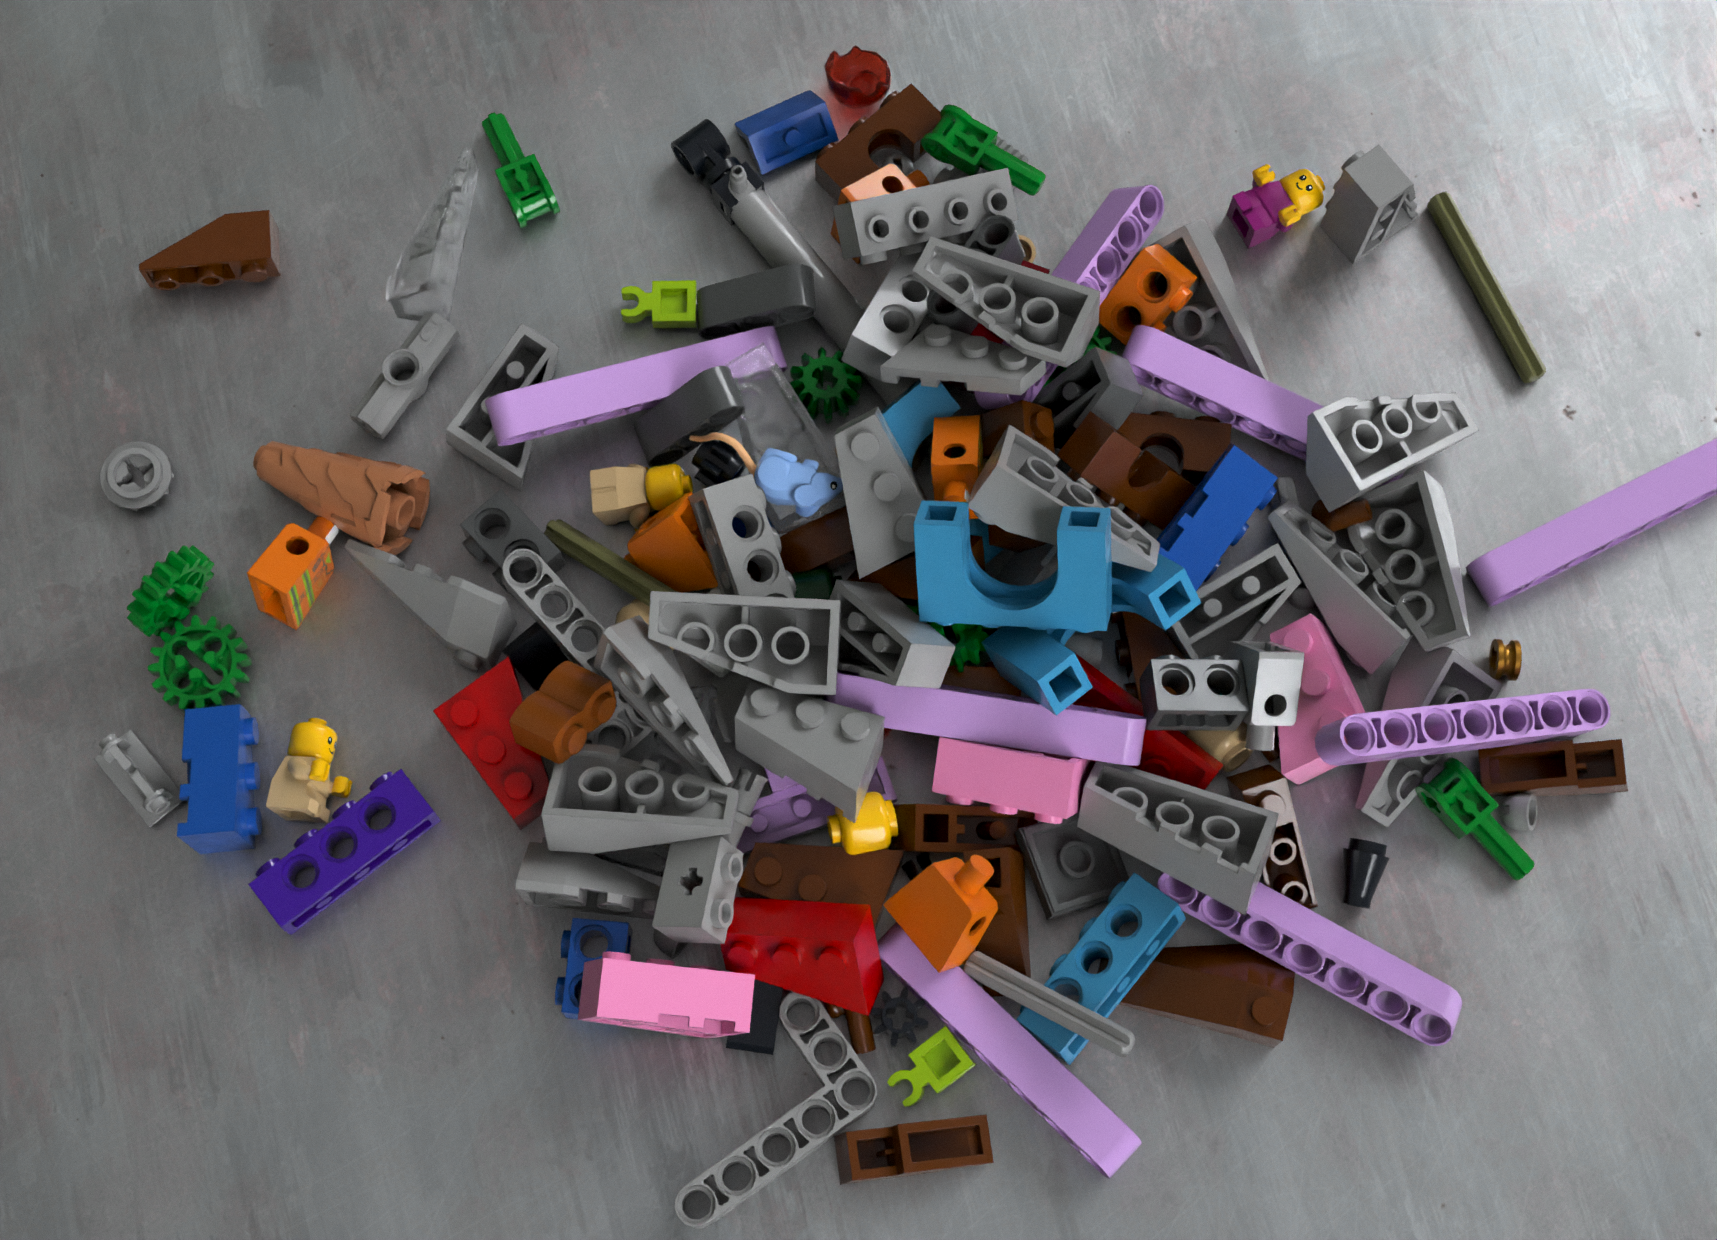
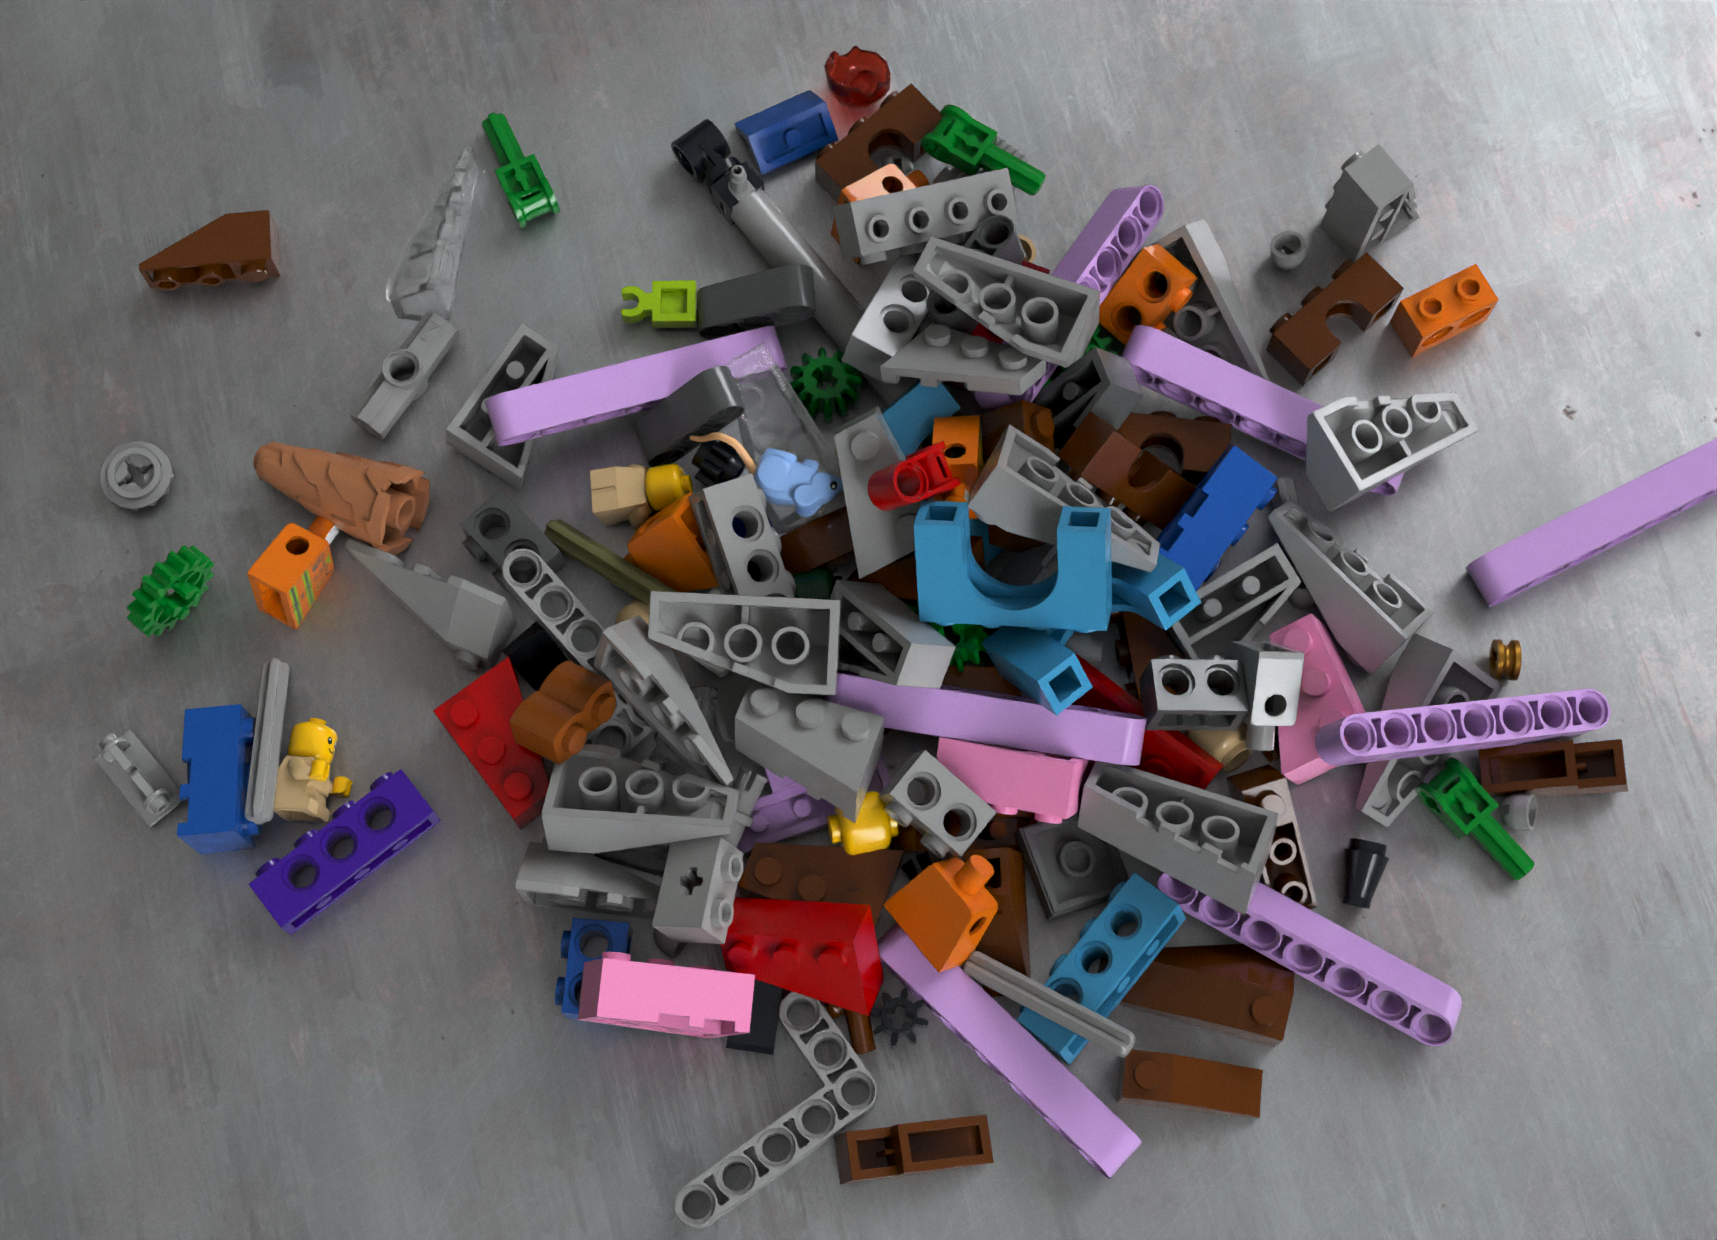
(198, 639): green gear -> none
(267, 742): none -> light grey axle
(918, 478): none -> red piece
(937, 1062): lime plate -> none
(942, 794): none -> light grey brick
(1189, 1084): none -> reddish brown slope
(1274, 205): piece -> none
(1294, 247): none -> light grey hinge
(1344, 516): reddish brown arm -> none
(1359, 292): none -> reddish brown arch
(1415, 557): light grey wedge -> none
(1443, 310): none -> orange brick
(1486, 287): olive axle -> none

